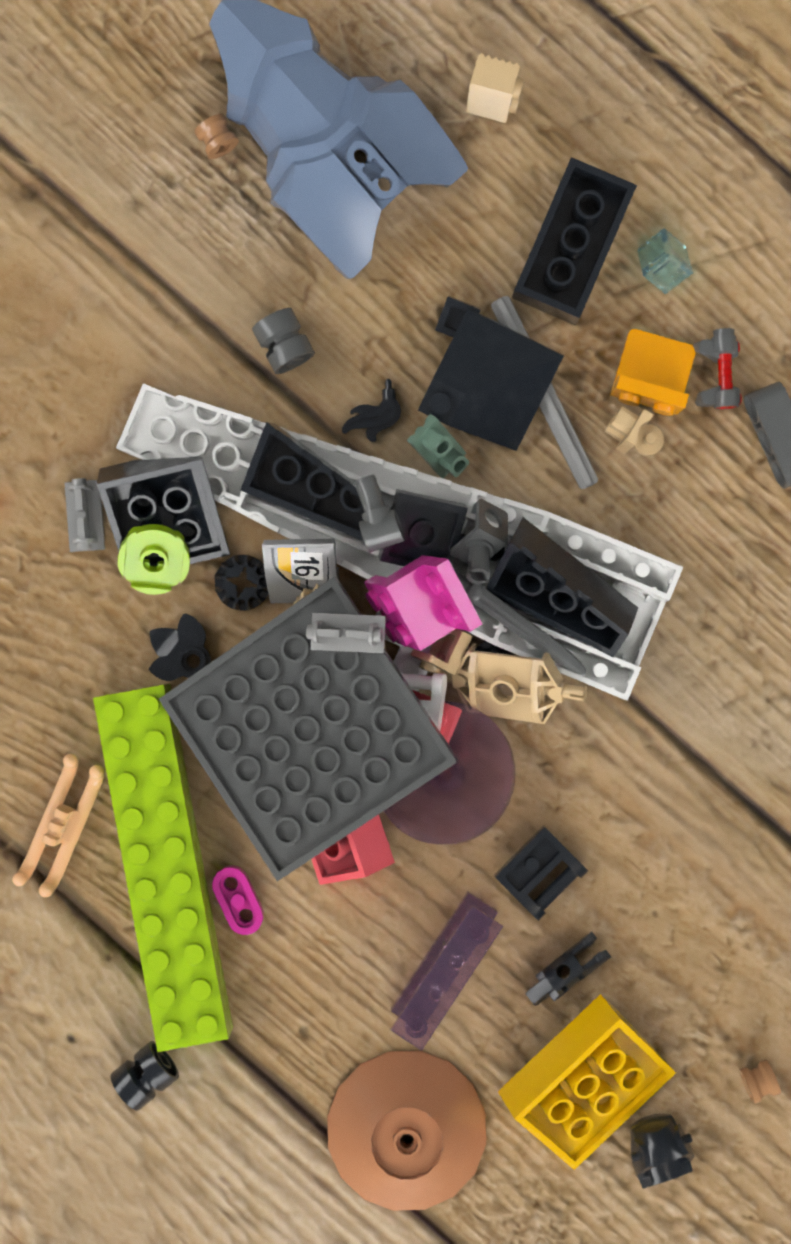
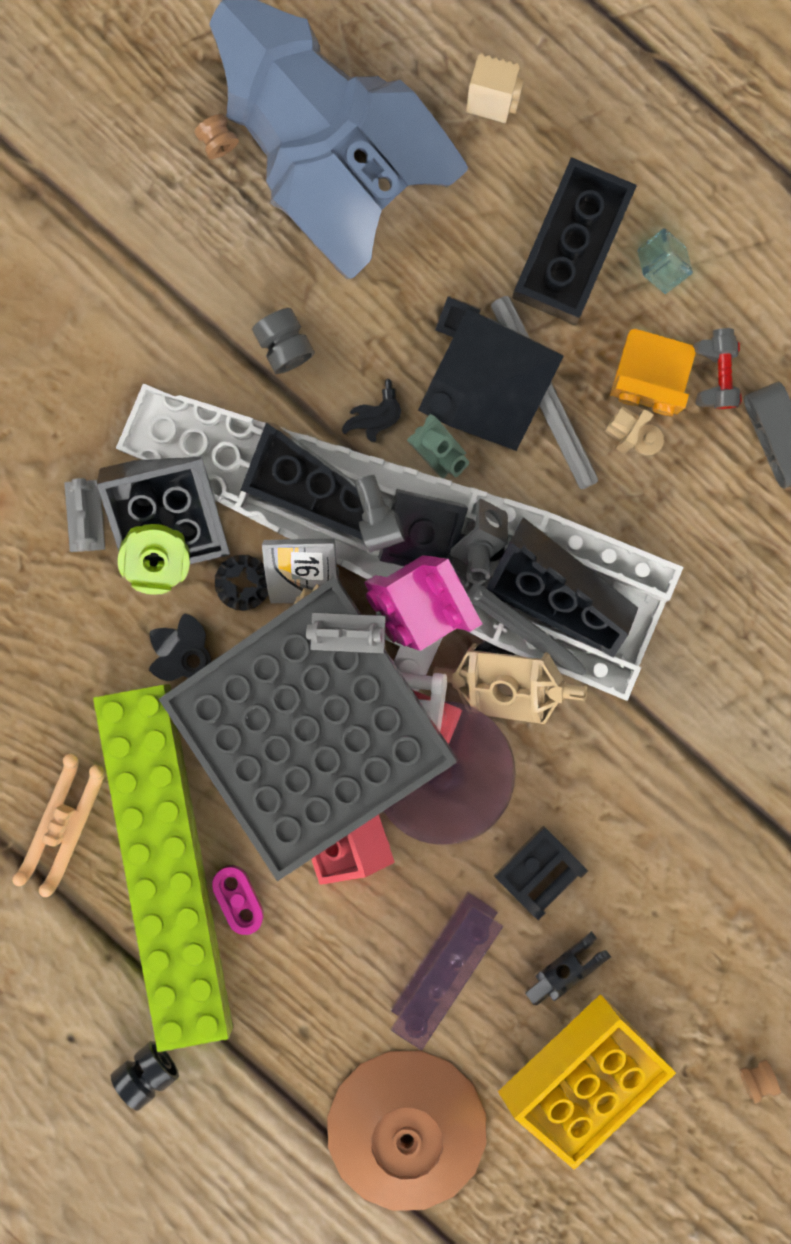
(444, 653): tan bracket -> none
(660, 1149): black helmet -> none

